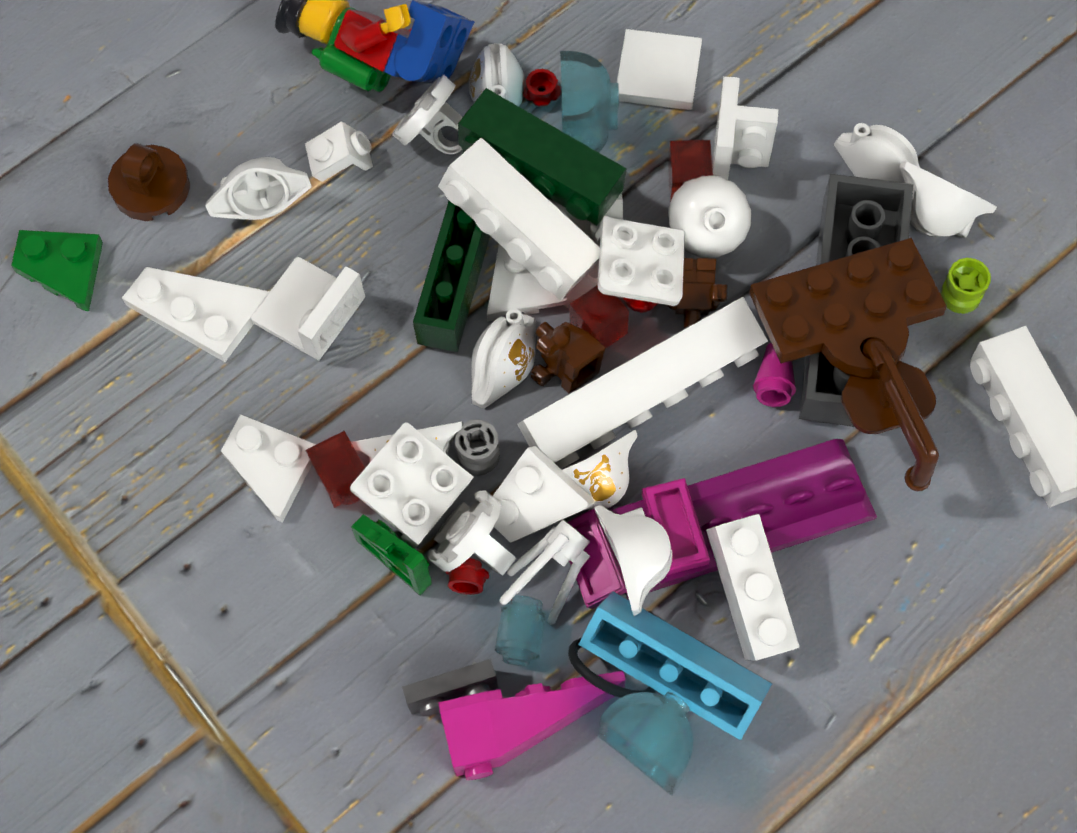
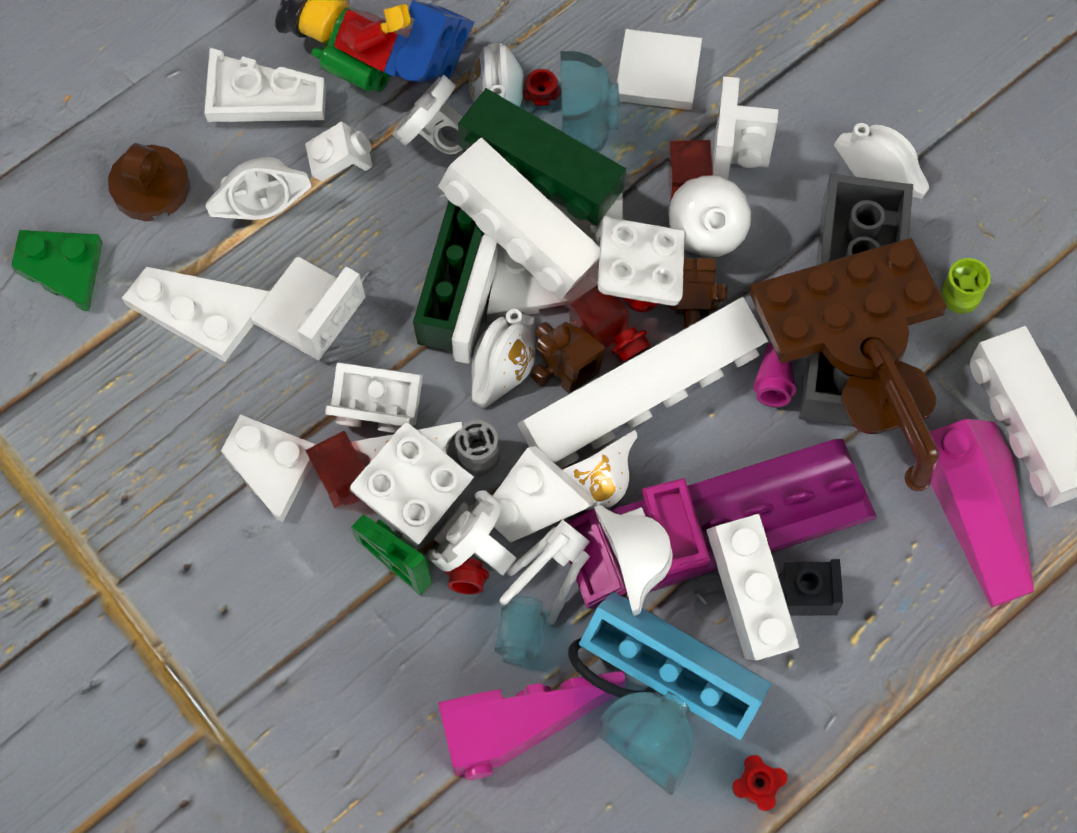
(254, 92): none -> white wing
(374, 396): none -> white bracket
(465, 681): flat silver plate -> none
(475, 299): none -> white tile
(630, 344): none -> red plate
(761, 796): none -> red plate
(821, 601): none -> black brick
(941, 206): white hat -> none
(983, 505): none -> dark pink wedge

